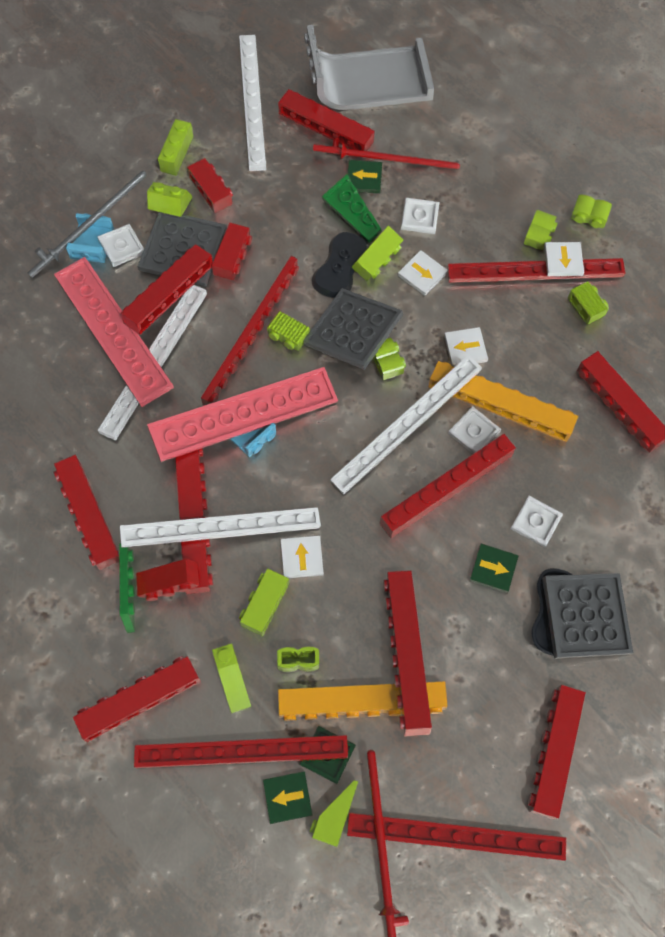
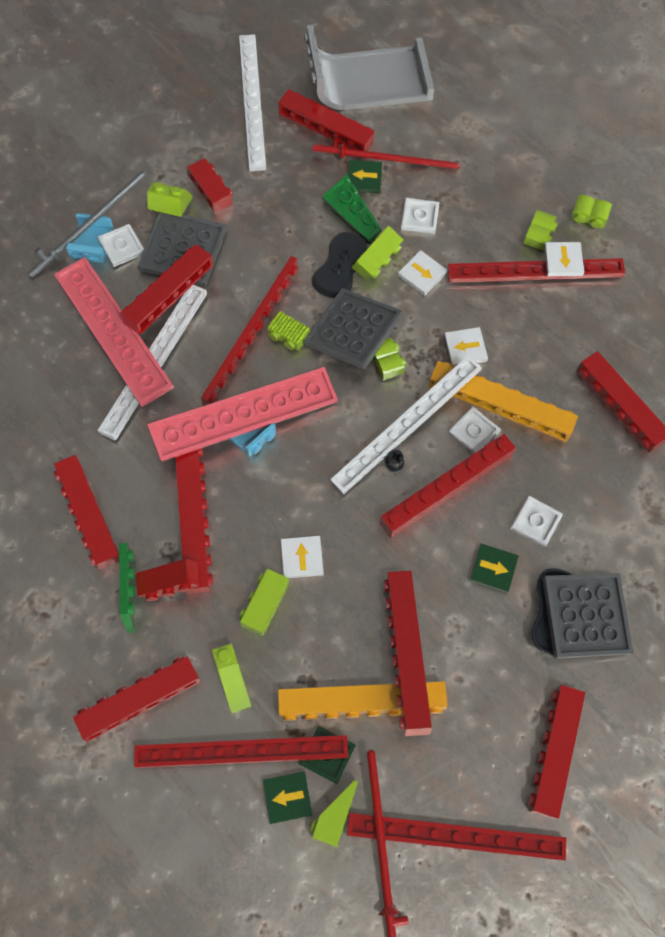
(175, 147): lime brick -> none
(219, 527): white plate -> none
(231, 251): red brick -> none
(304, 659): lime brick -> none
(393, 465): none -> black bush
(588, 302): lime brick -> none

